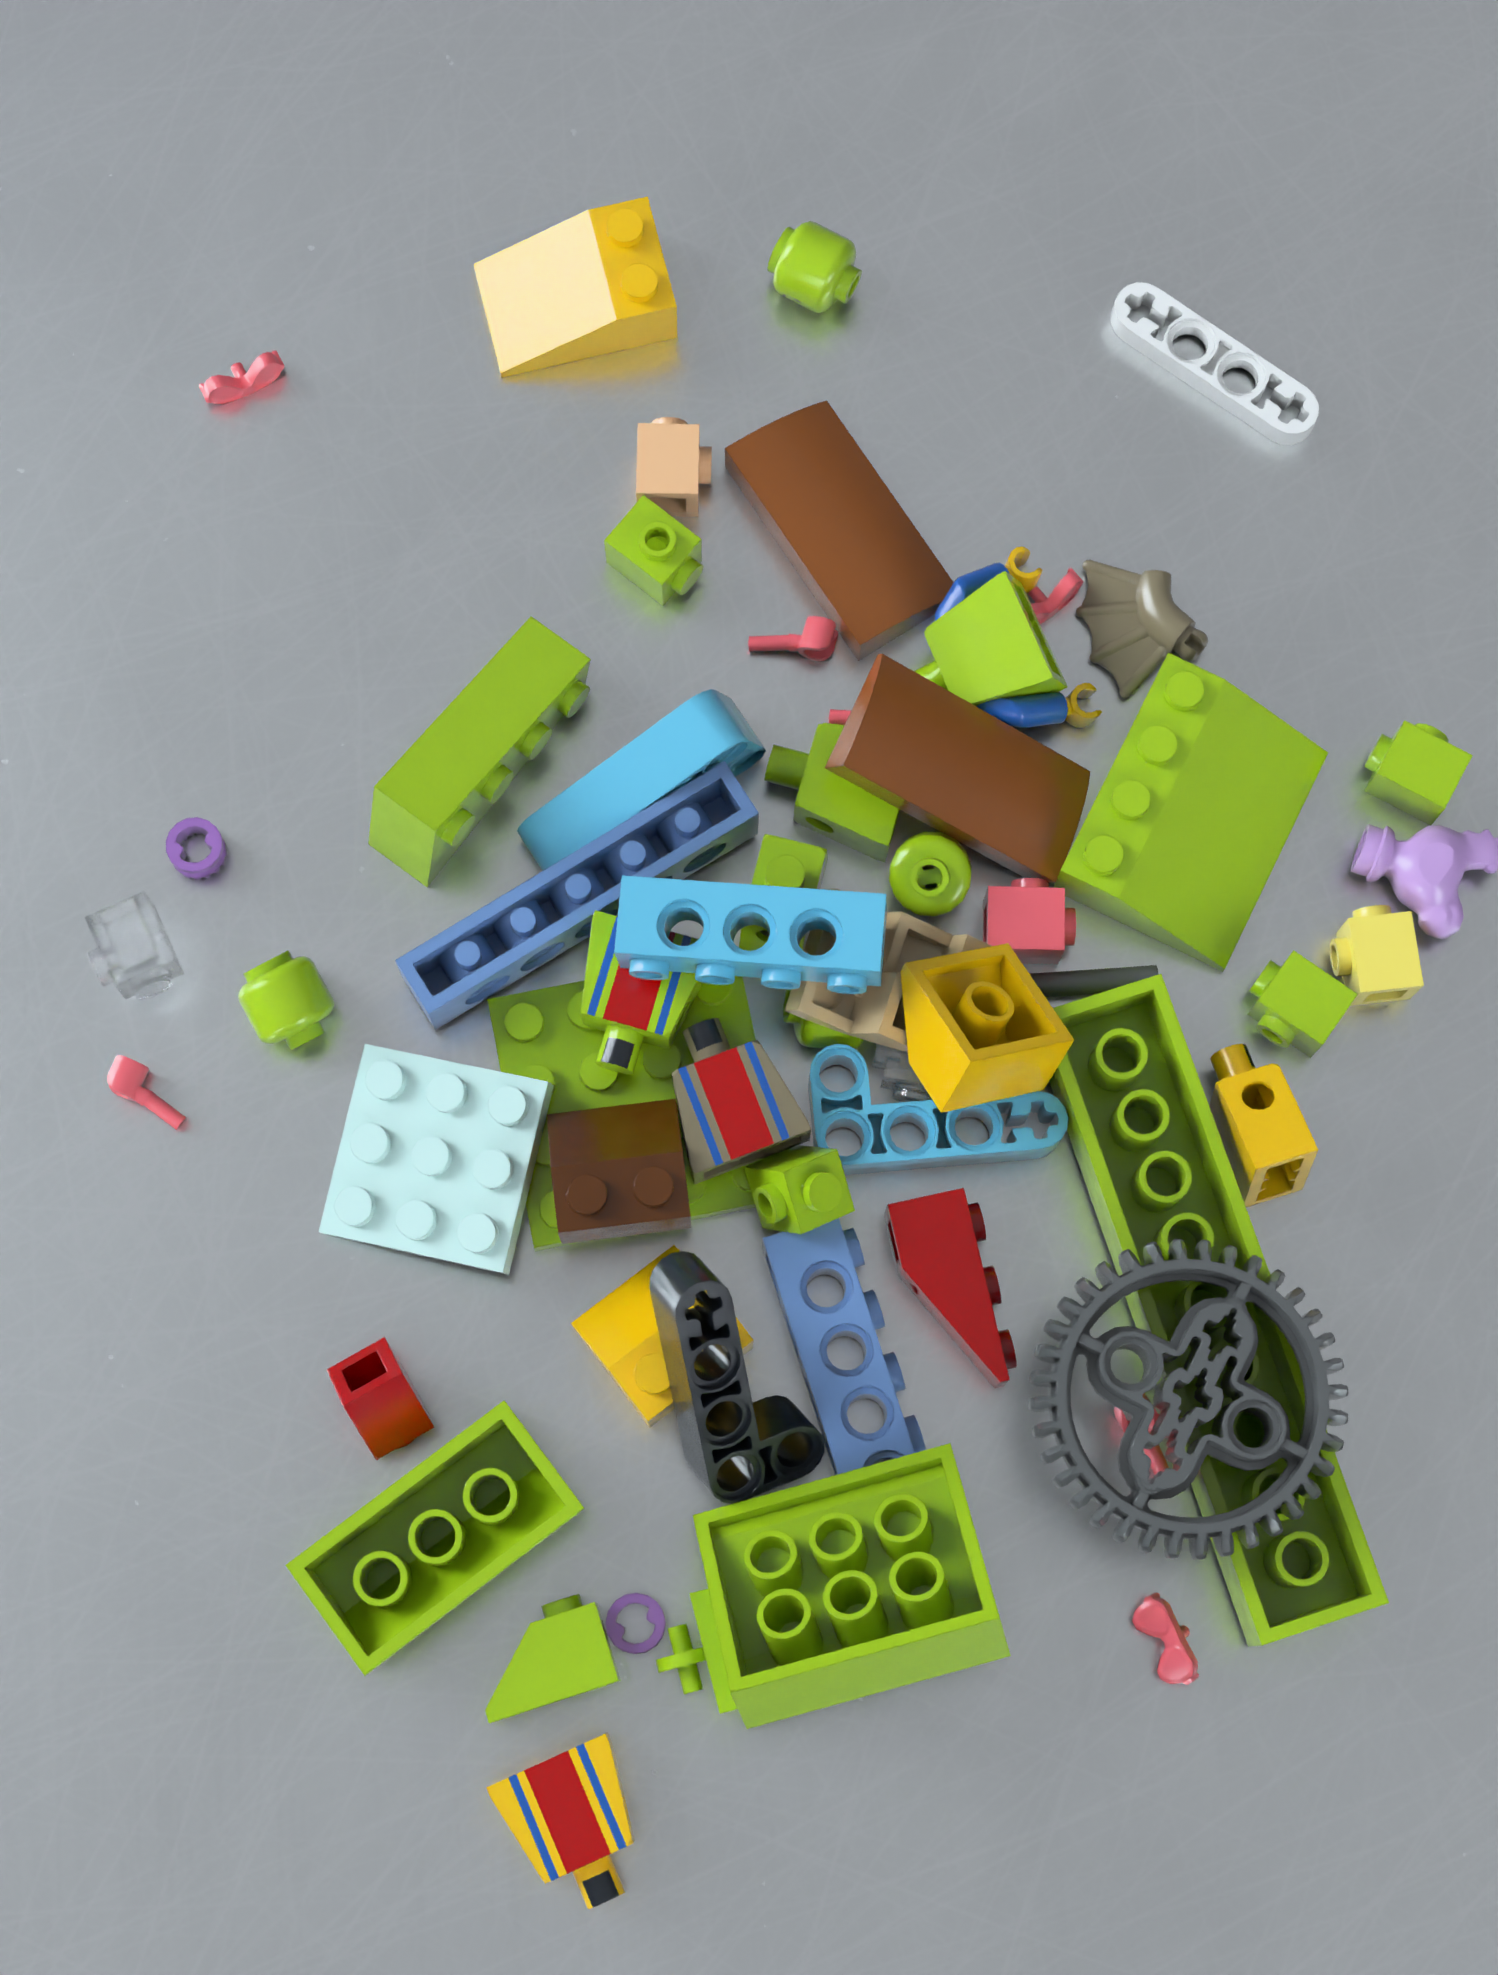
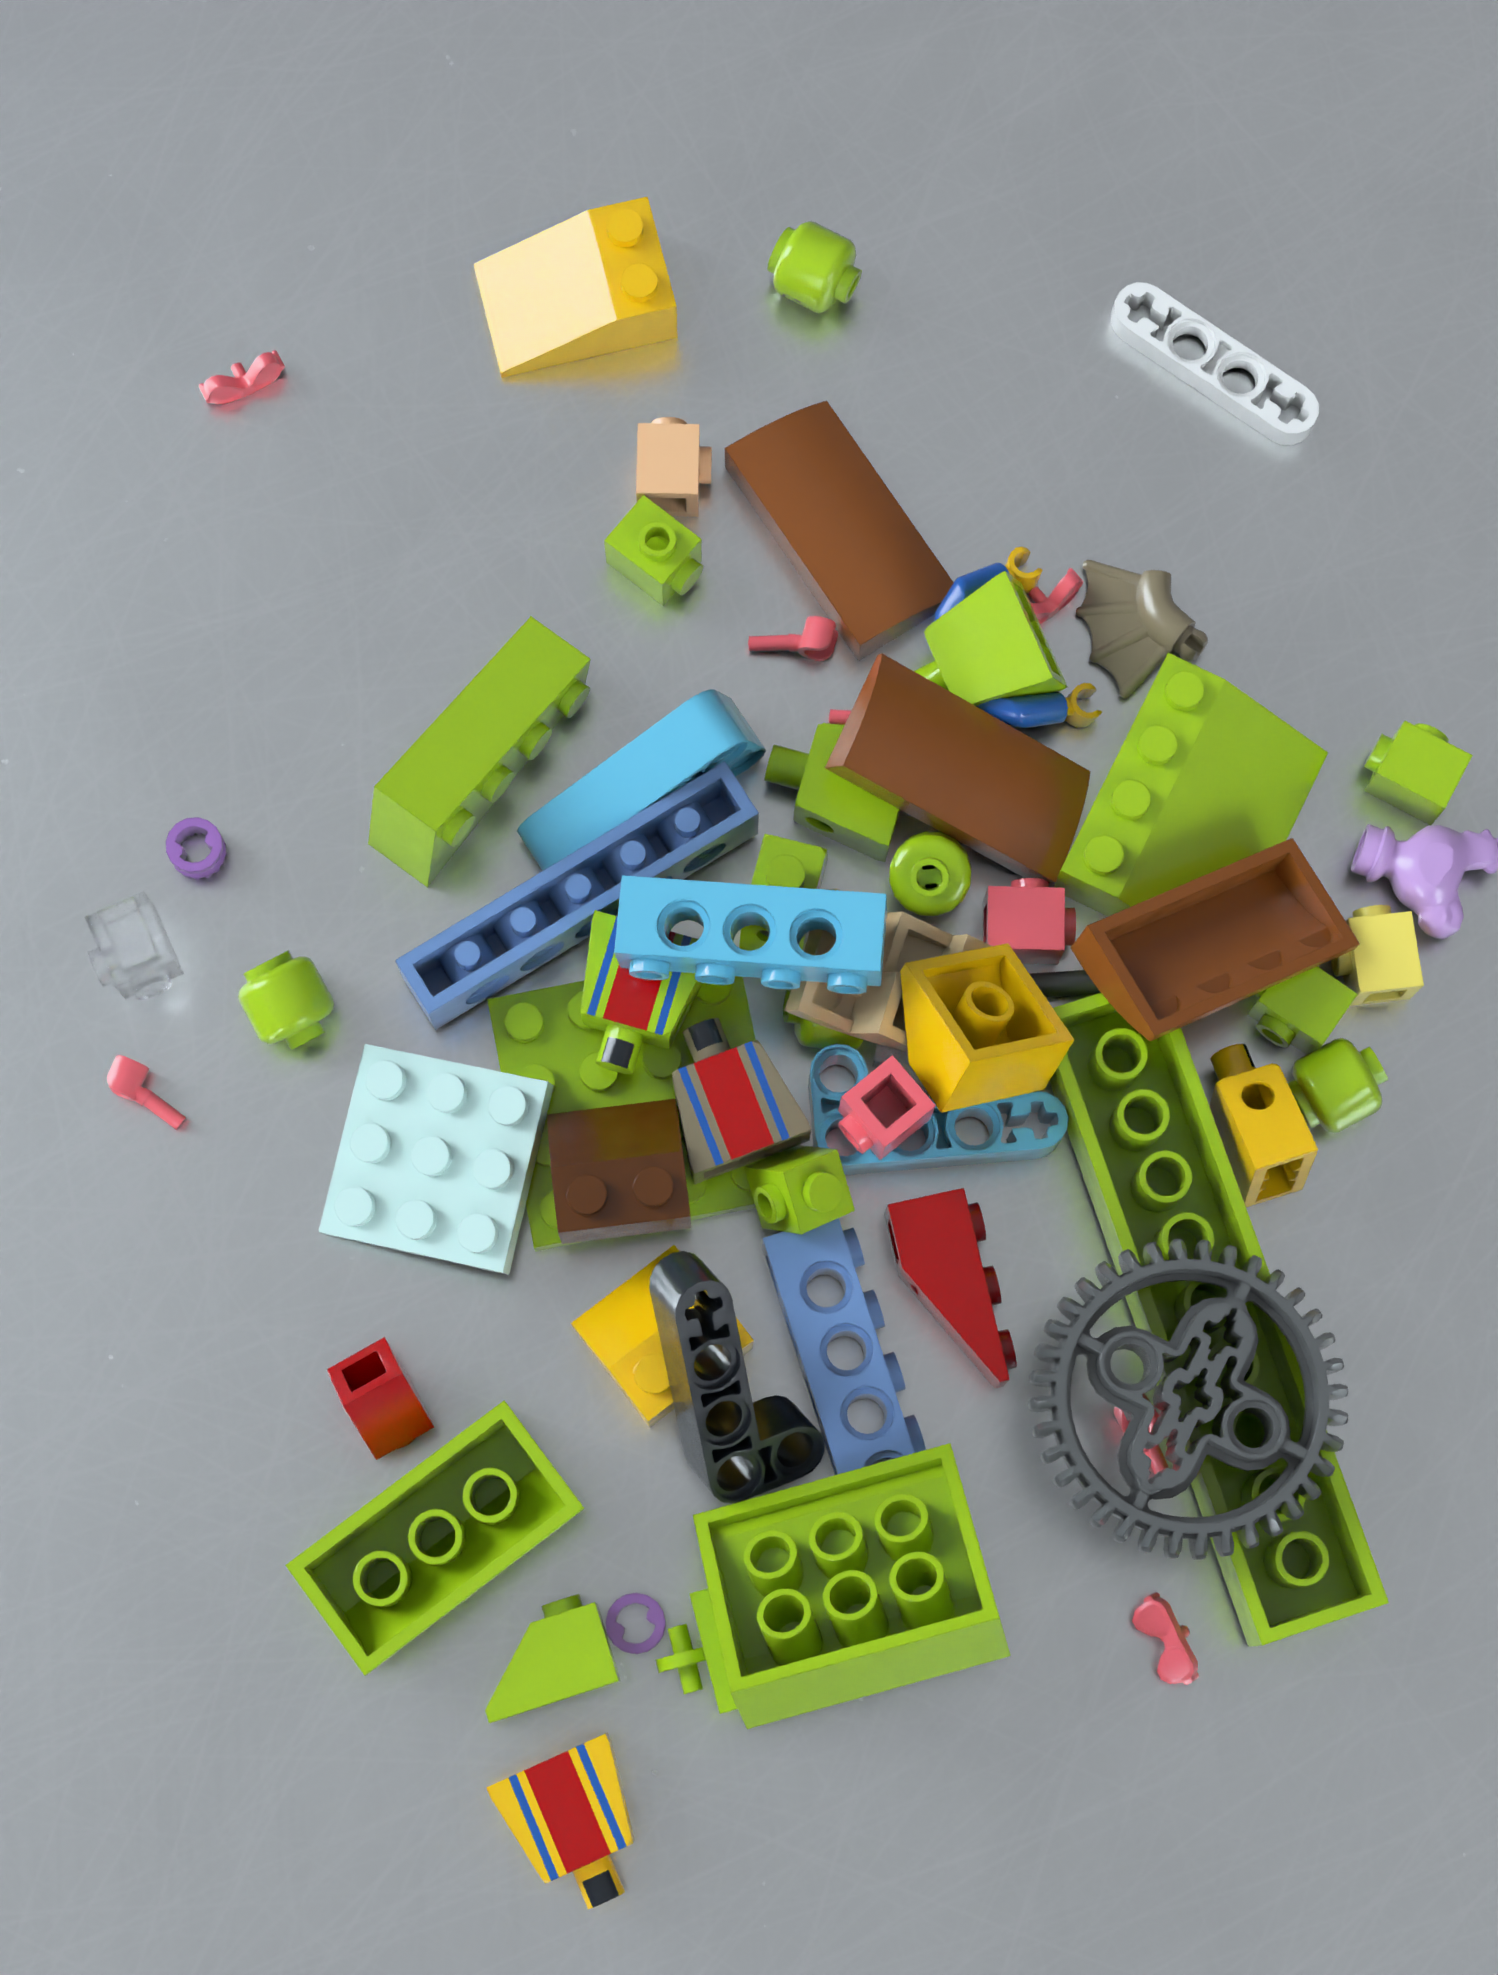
(884, 1109): none -> coral brick
(1214, 941): none -> dark orange slope
(1337, 1085): none -> lime head

